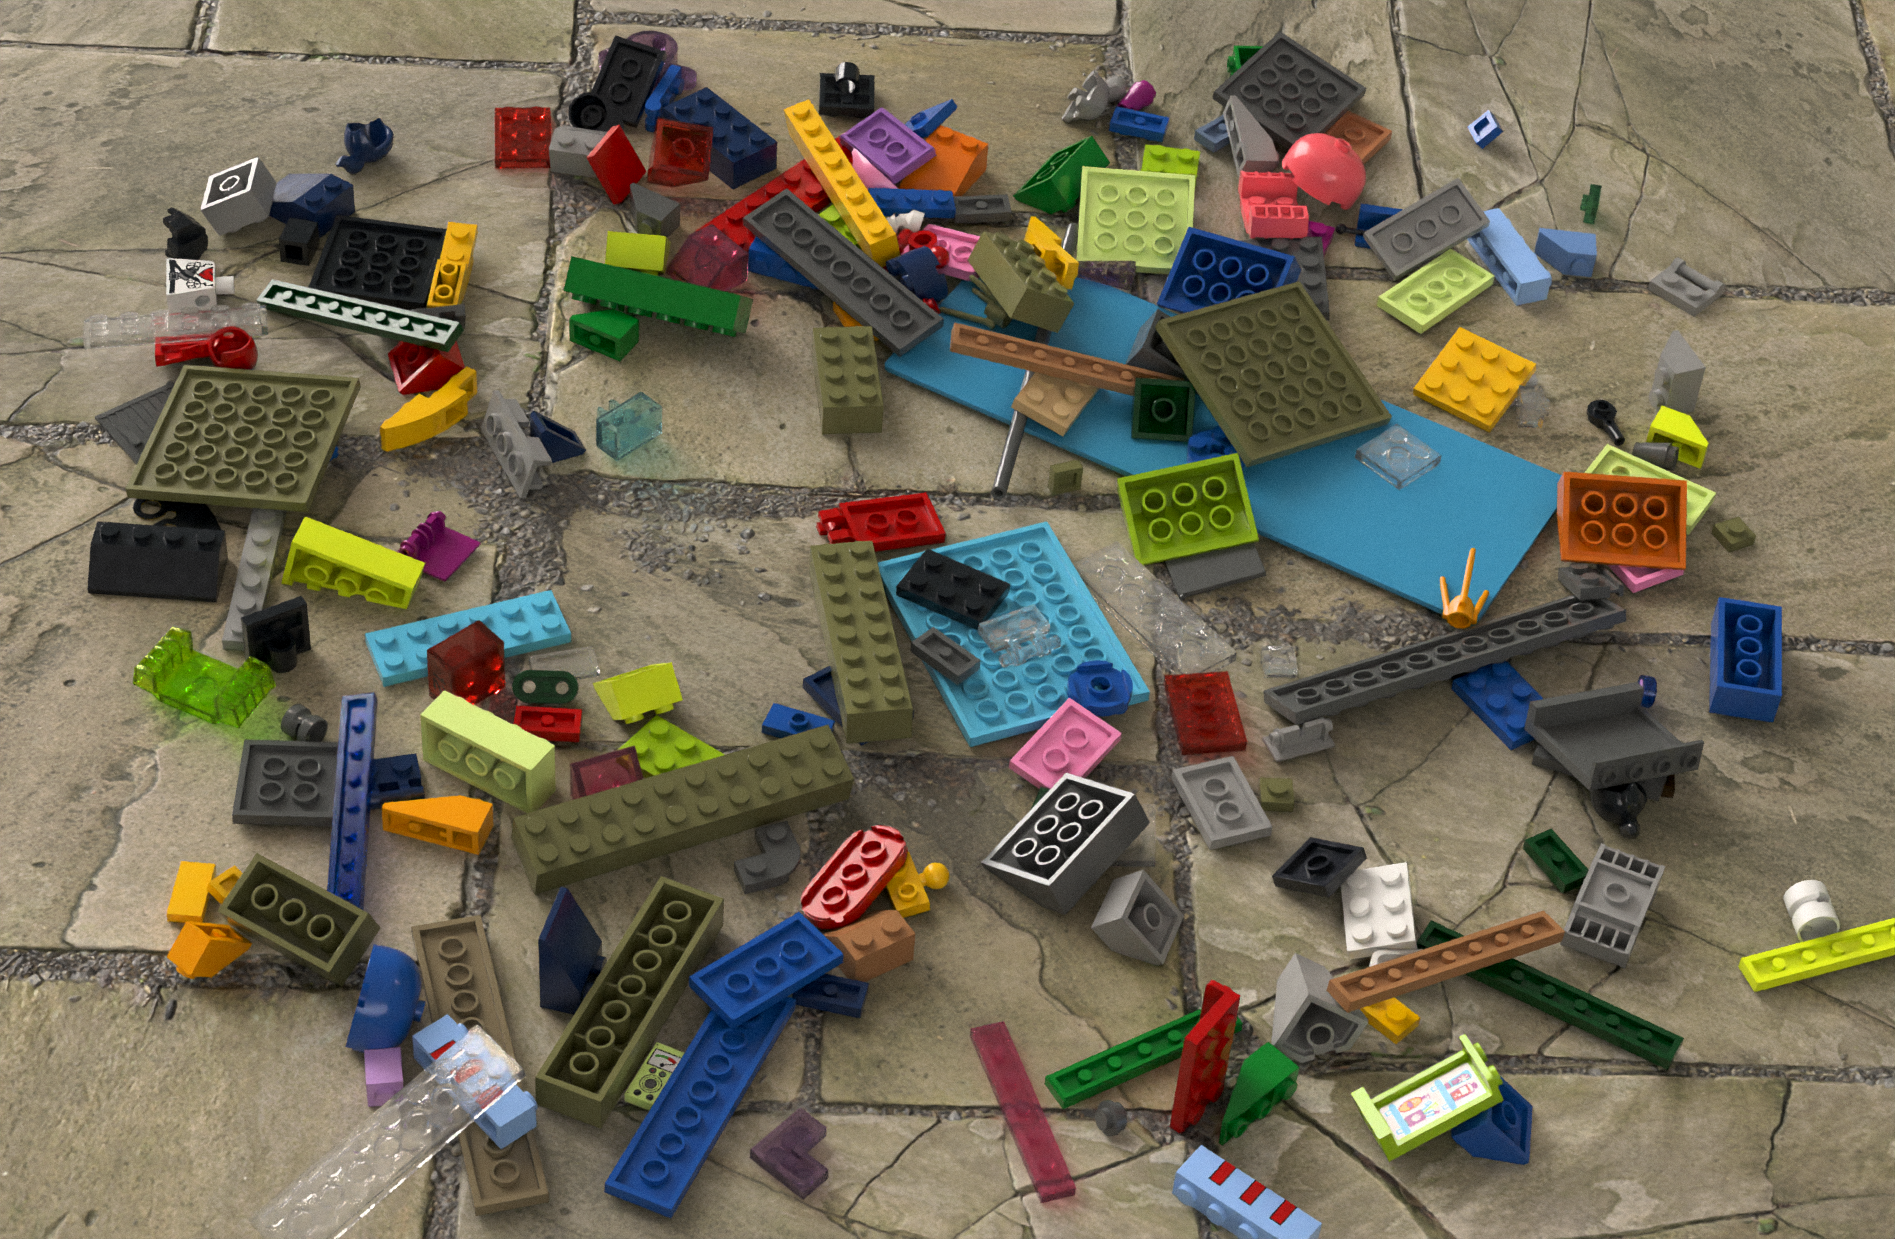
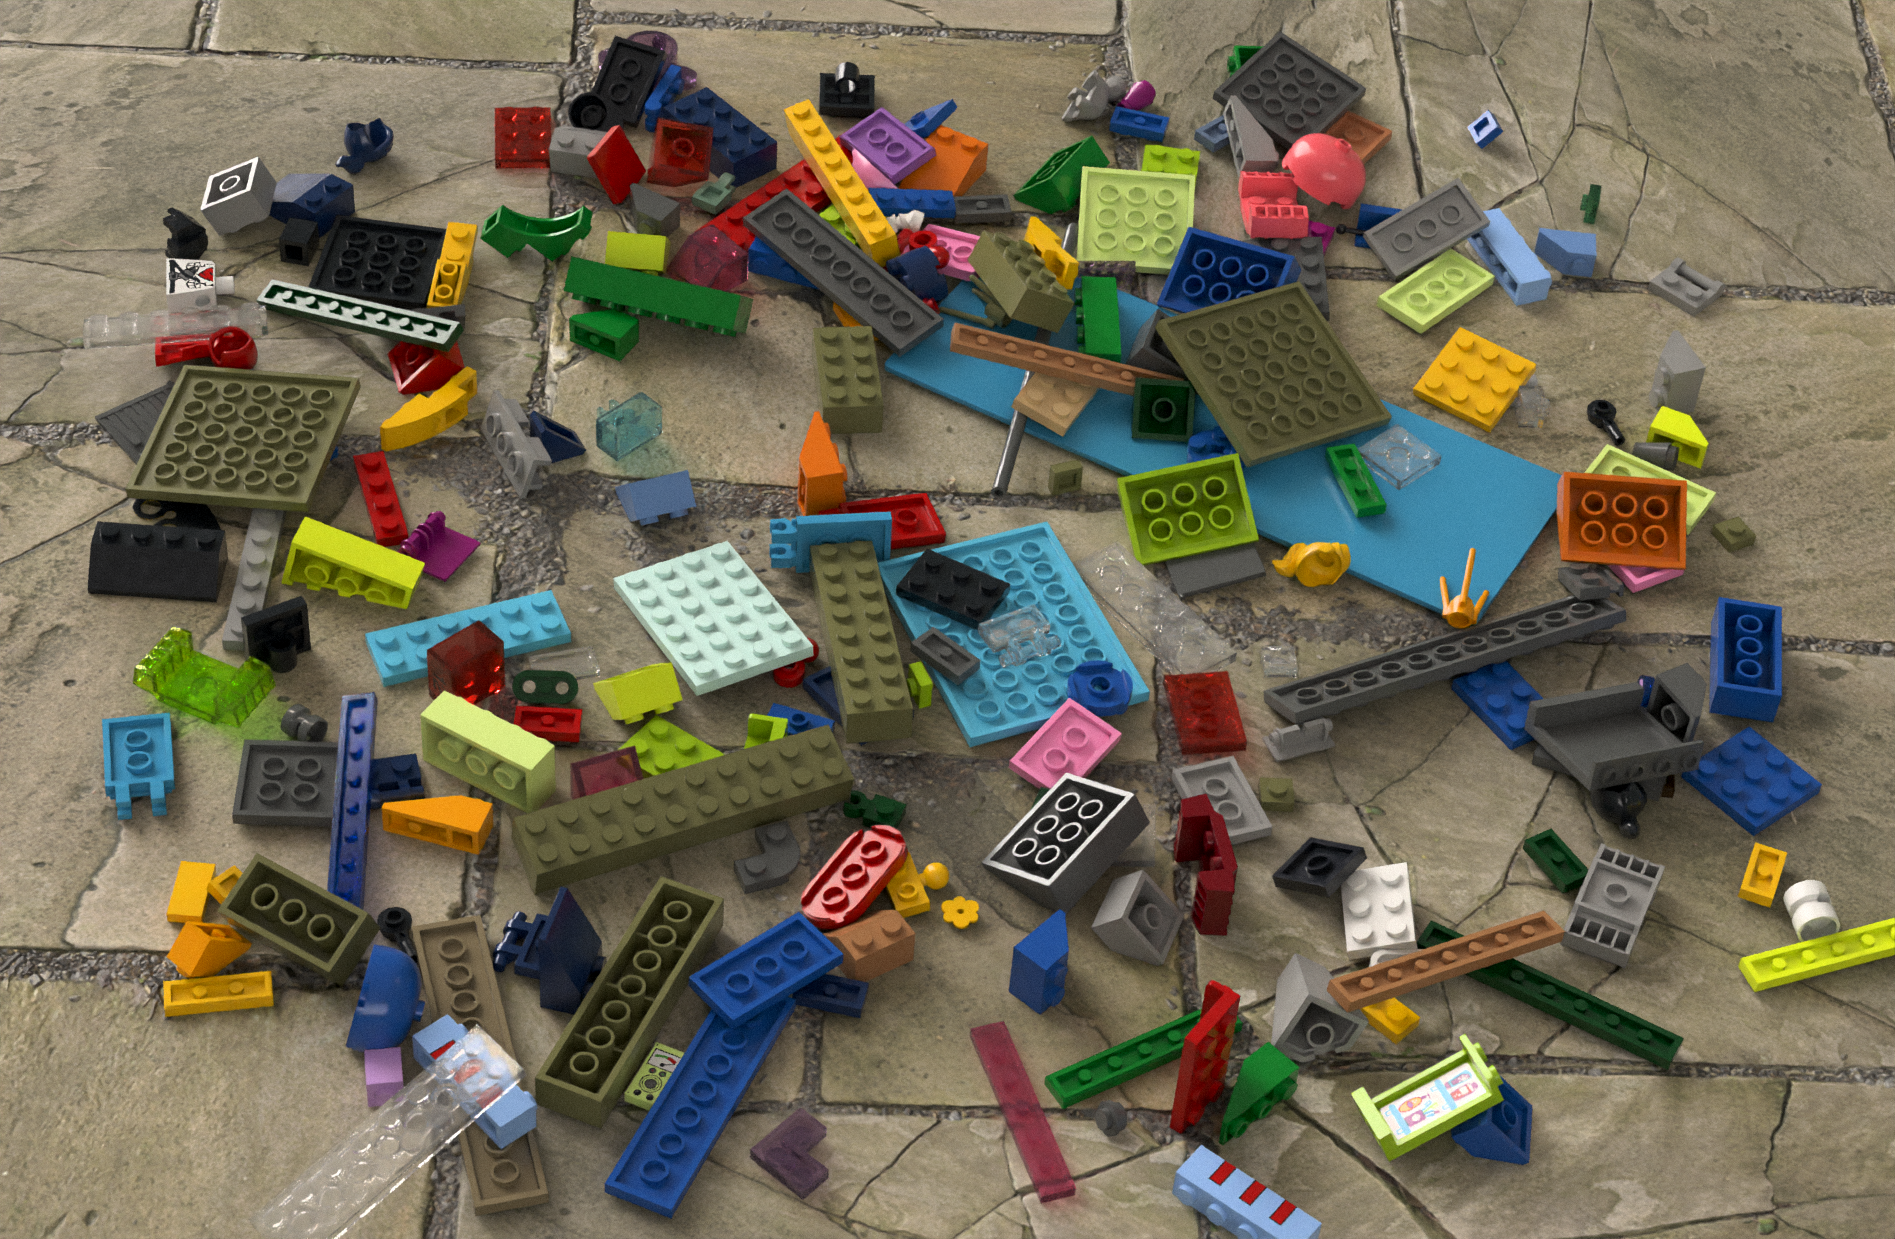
(138, 761): none -> dark azure tile
(218, 993): none -> yellow tile
(380, 499): none -> red plate
(395, 926): none -> black plate
(525, 956): none -> dark blue plate
(551, 237): none -> green arch
(657, 496): none -> medium blue slope
(712, 618): none -> light aqua plate
(714, 196): none -> sand green plate
(765, 729): none -> lime panel
(793, 677): none -> red plate
(820, 471): none -> orange slope
(824, 529): none -> dark azure tile
(876, 811): none -> dark green plate
(919, 684): none -> lime plate
(960, 912): none -> yellow plant
(1041, 965): none -> blue slope
(1098, 318): none -> green brick
(1205, 838): none -> dark red plate
(1315, 563): none -> yellow hair
(1355, 480): none -> green plate
(1678, 701): none -> dark grey slope
(1752, 781): none -> blue plate
(1762, 874): none -> yellow plate

